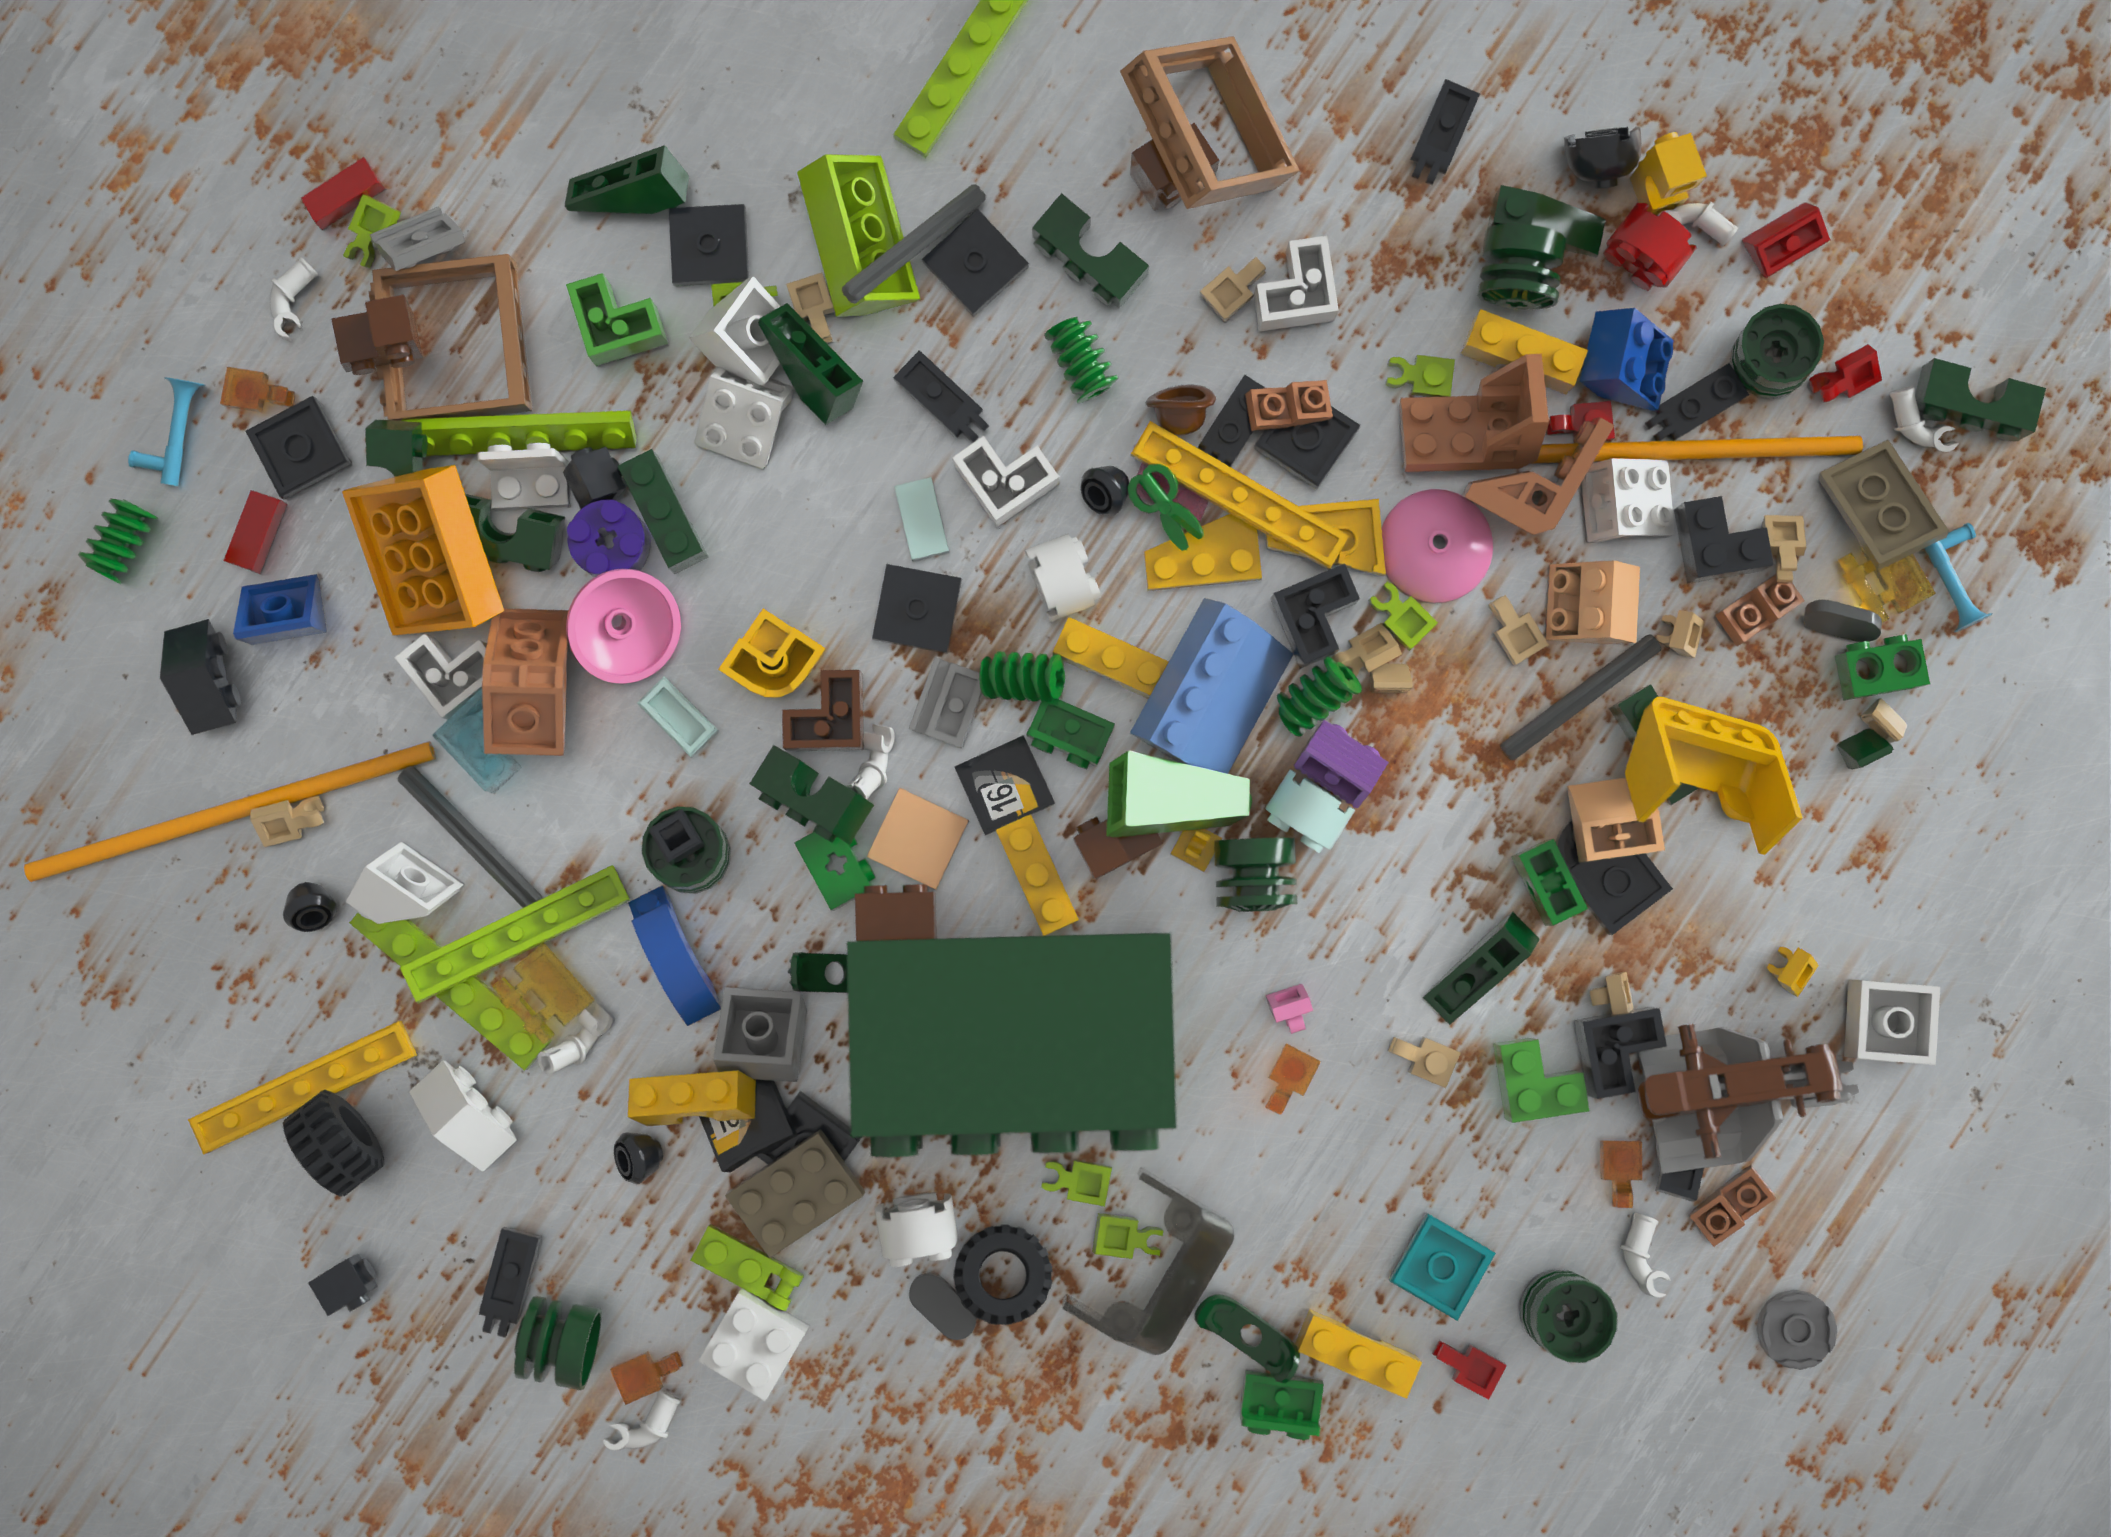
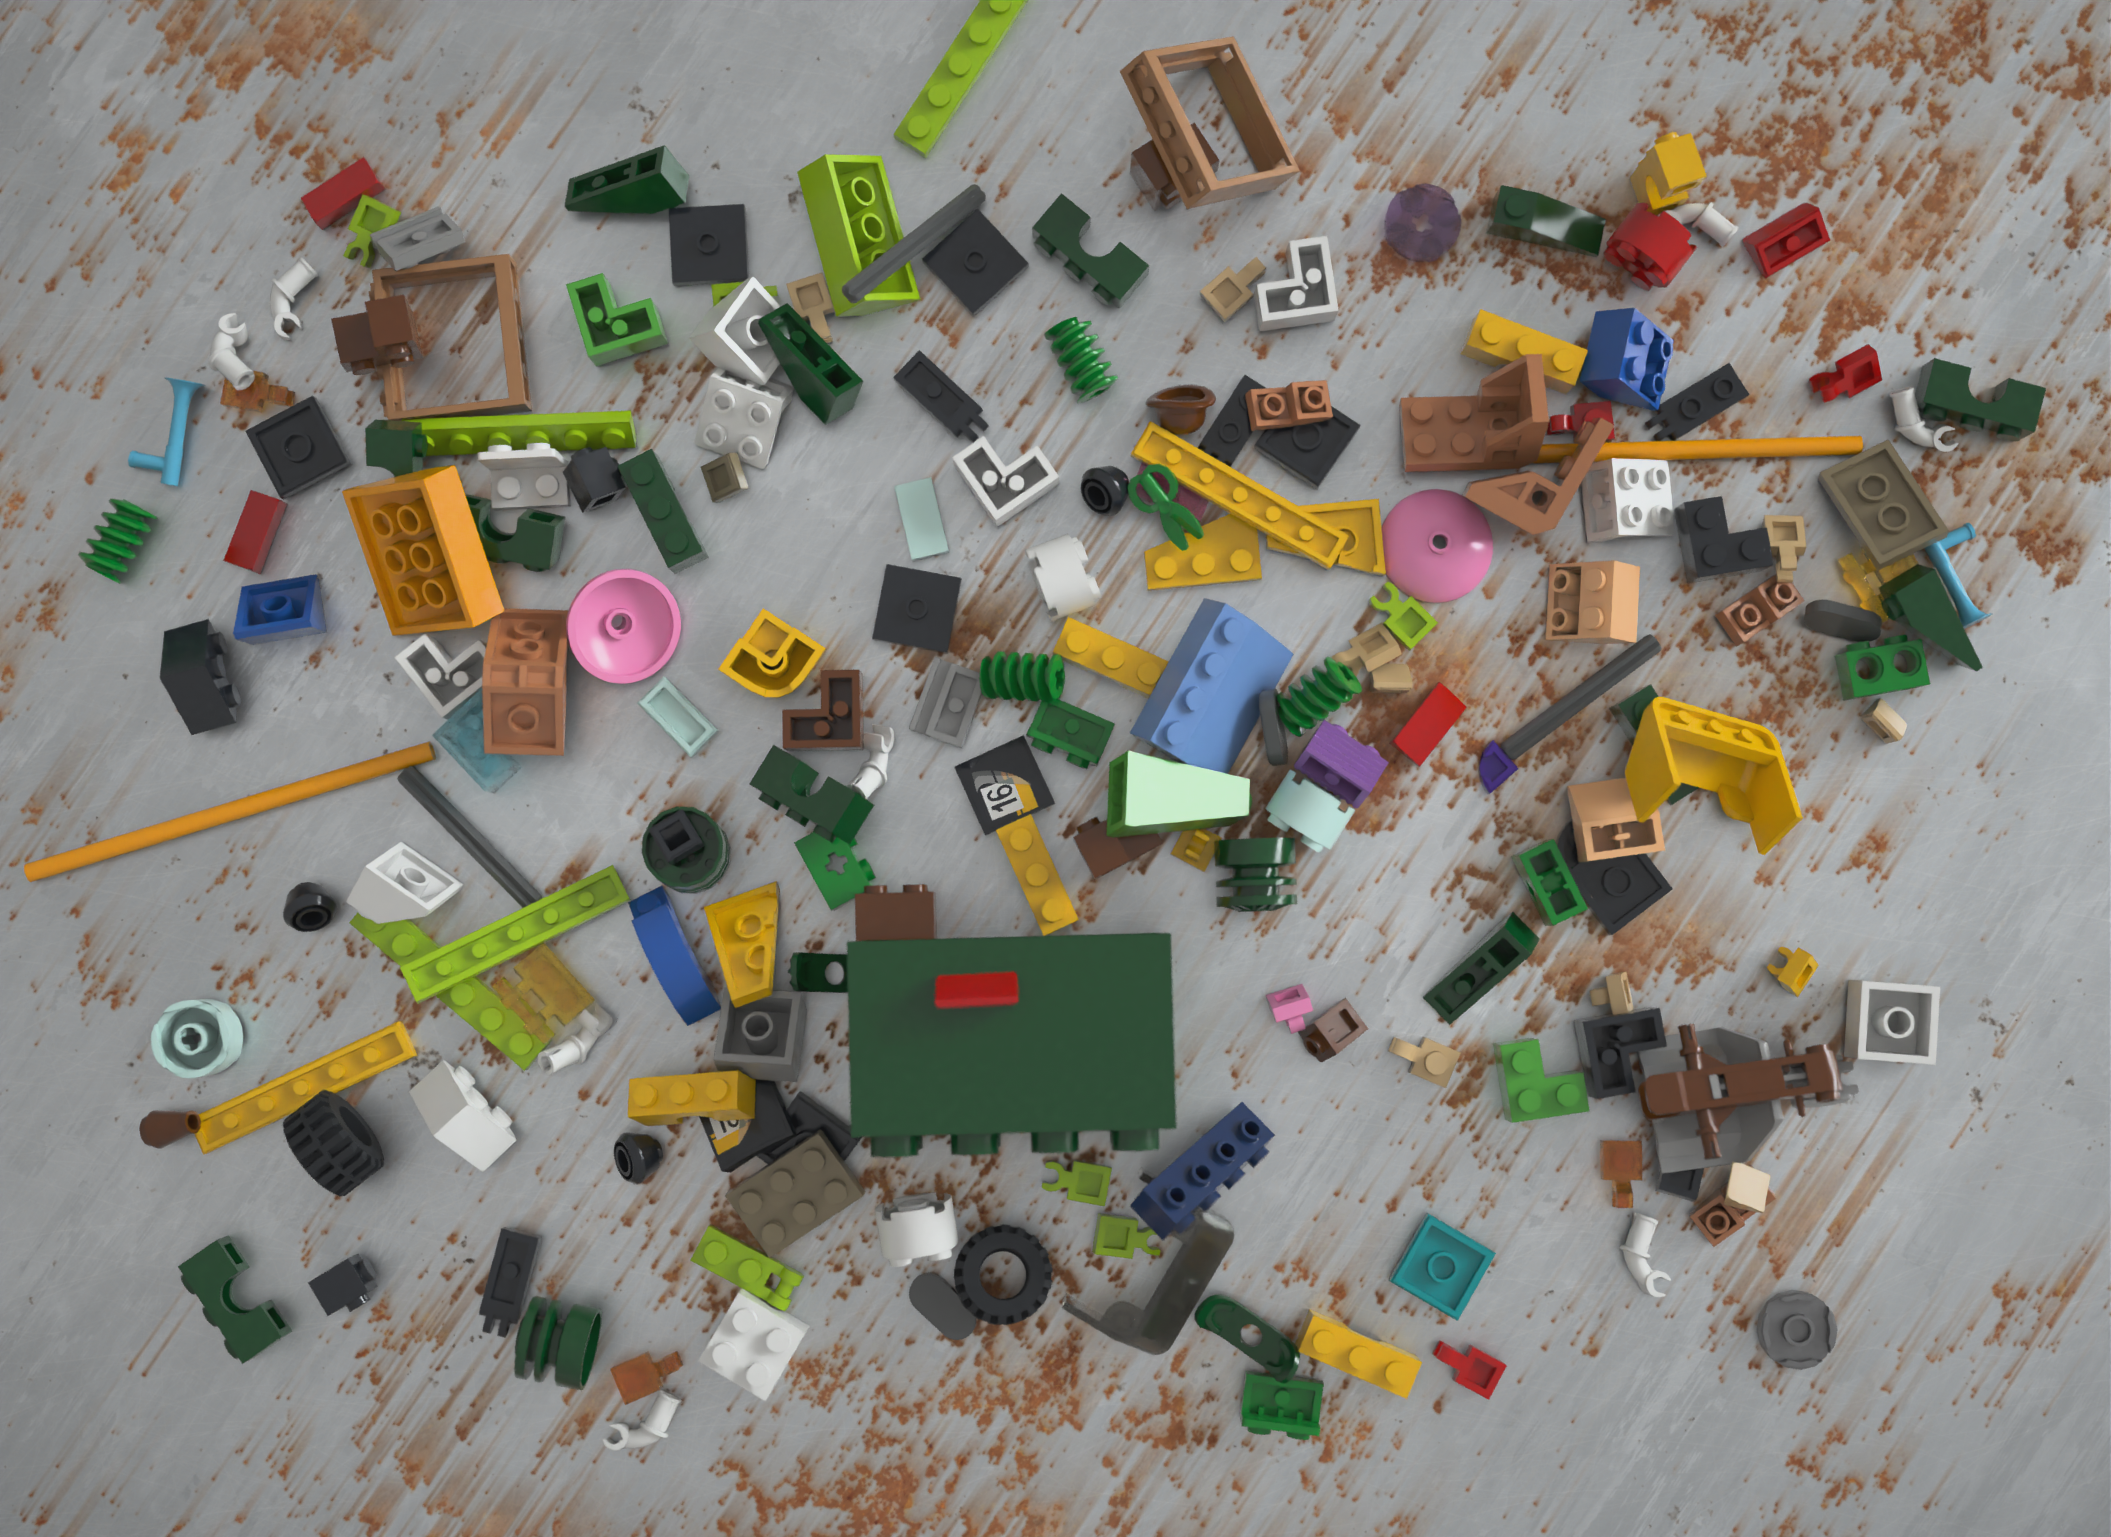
(167, 1127): none -> reddish brown cone
(211, 1278): none -> dark green arch
(219, 1043): none -> light aqua brick
(223, 355): none -> white piece
(283, 823): tan plate -> none
(588, 535): dark purple brick -> none
(724, 477): none -> dark tan tile
(746, 941): none -> yellow wing
(917, 838): light nougat tile -> none
(976, 990): none -> red slope
(1202, 1171): none -> dark blue brick
(1273, 728): none -> dark grey tile
(1293, 1073): clear orange plate -> none
(1304, 611): black brick -> none
(1333, 1031): none -> bracket
(1428, 376): lime plate -> none
(1428, 724): none -> red slope
(1442, 213): none -> clear purple plate
(1443, 129): black hinge -> none
(1494, 767): none -> dark purple tile
(1519, 635): tan plate -> none
(1521, 266): dark green wheel -> none
(1585, 1328): dark green wheel -> none
(1604, 155): black cylinder -> none
(1685, 635): tan tile -> none
(1747, 1188): none -> tan slope
(1791, 336): dark green wheel -> none
(1863, 748): dark green slope -> none
(1923, 607): none -> dark green slope

